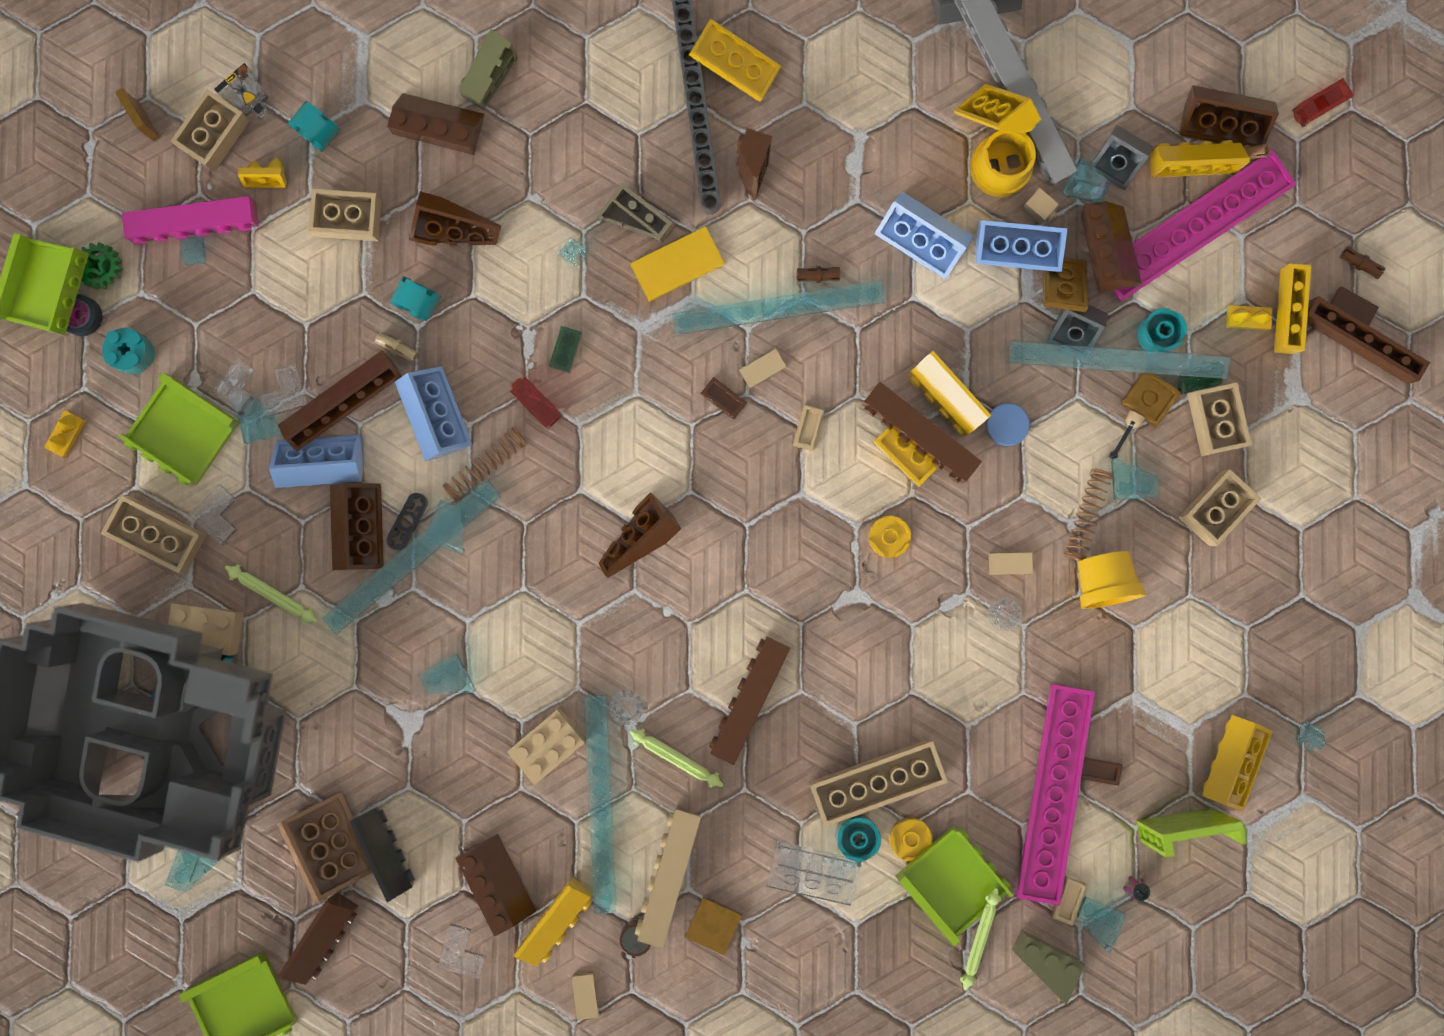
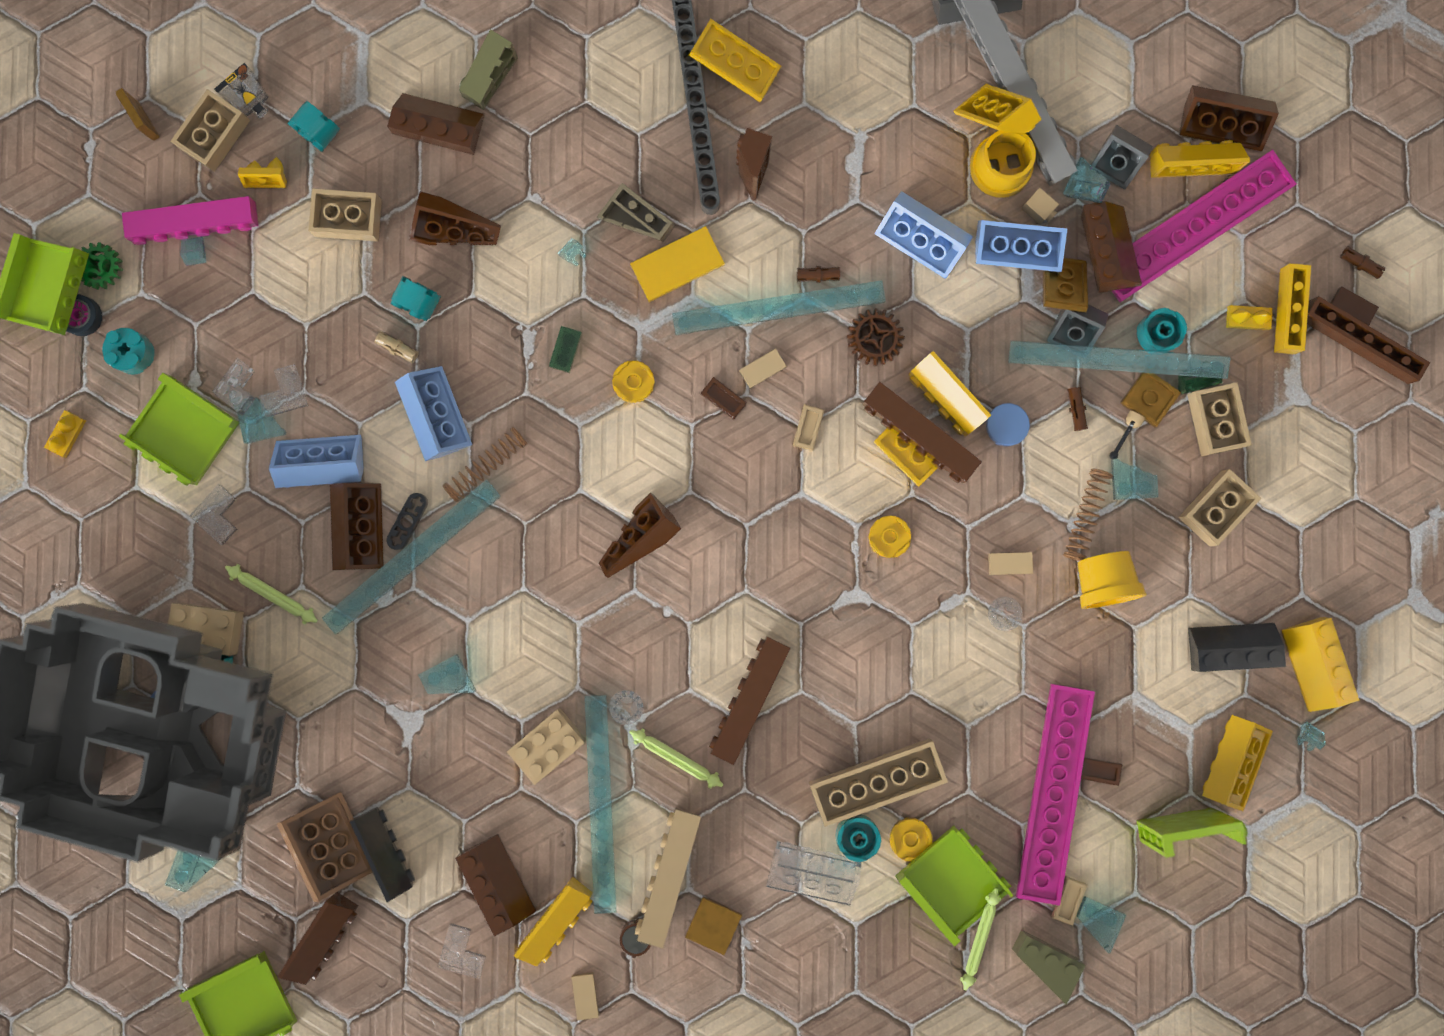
(153, 534): tan brick -> none
(339, 400): reddish brown brick -> none
(447, 527): clear light blue wing -> none
(536, 402): clear red brick -> none
(633, 381): none -> yellow tile
(878, 347): none -> reddish brown gear
(1077, 409): none -> reddish brown pin
(1139, 890): piece -> none
(1236, 647): none -> black slope
(1258, 151): medium nougat pin -> none
(1320, 664): none -> yellow slope
(1322, 103): clear red brick -> none

